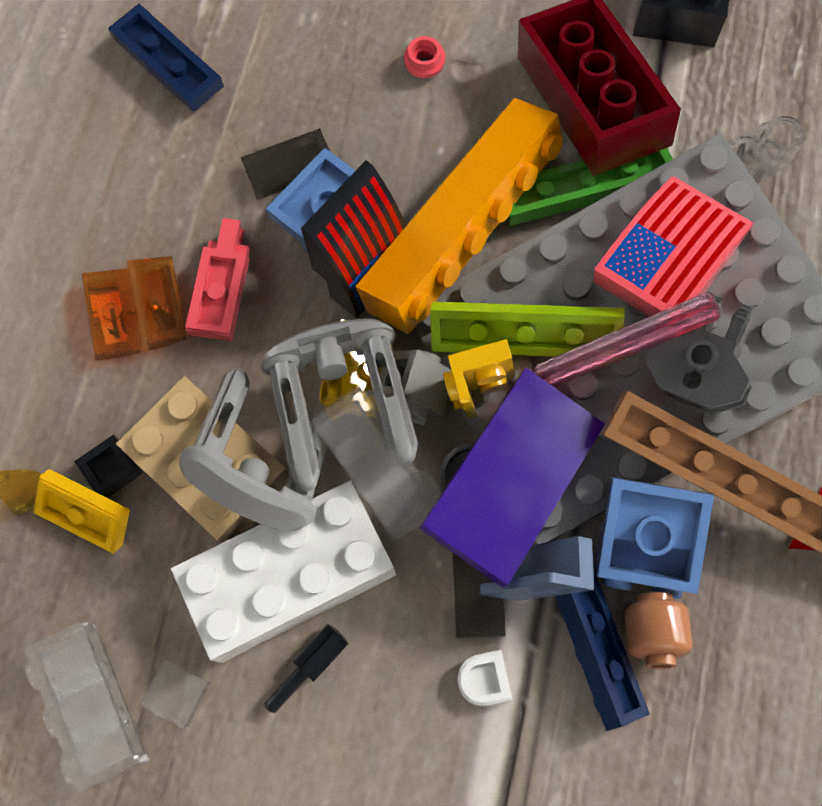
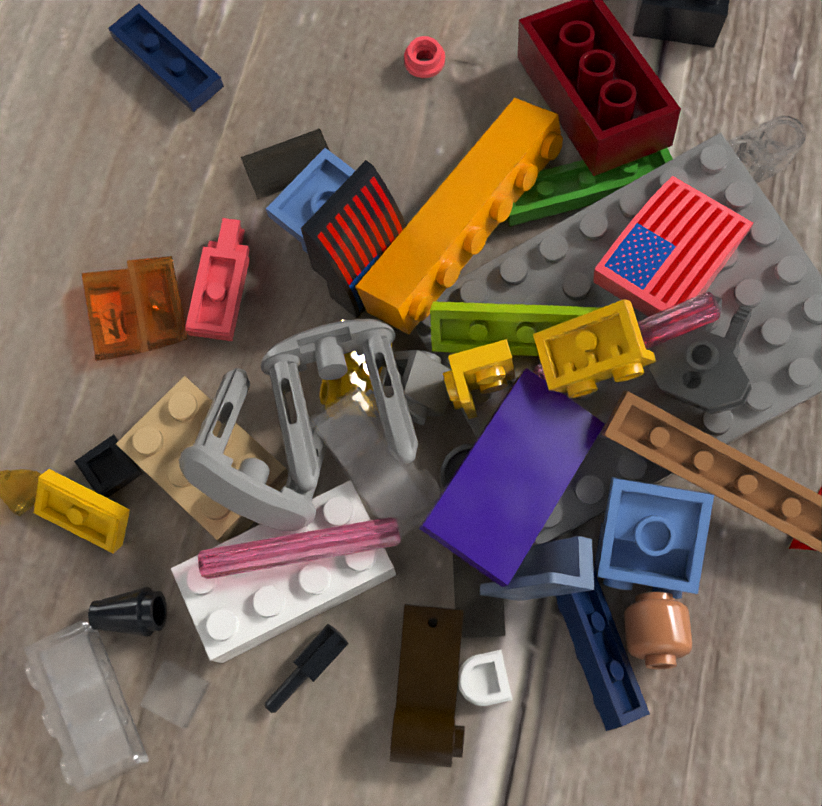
(132, 612): none -> black cone
(298, 548): none -> clear pink axle
(427, 688): none -> dark brown door
(593, 350): none -> yellow bracket

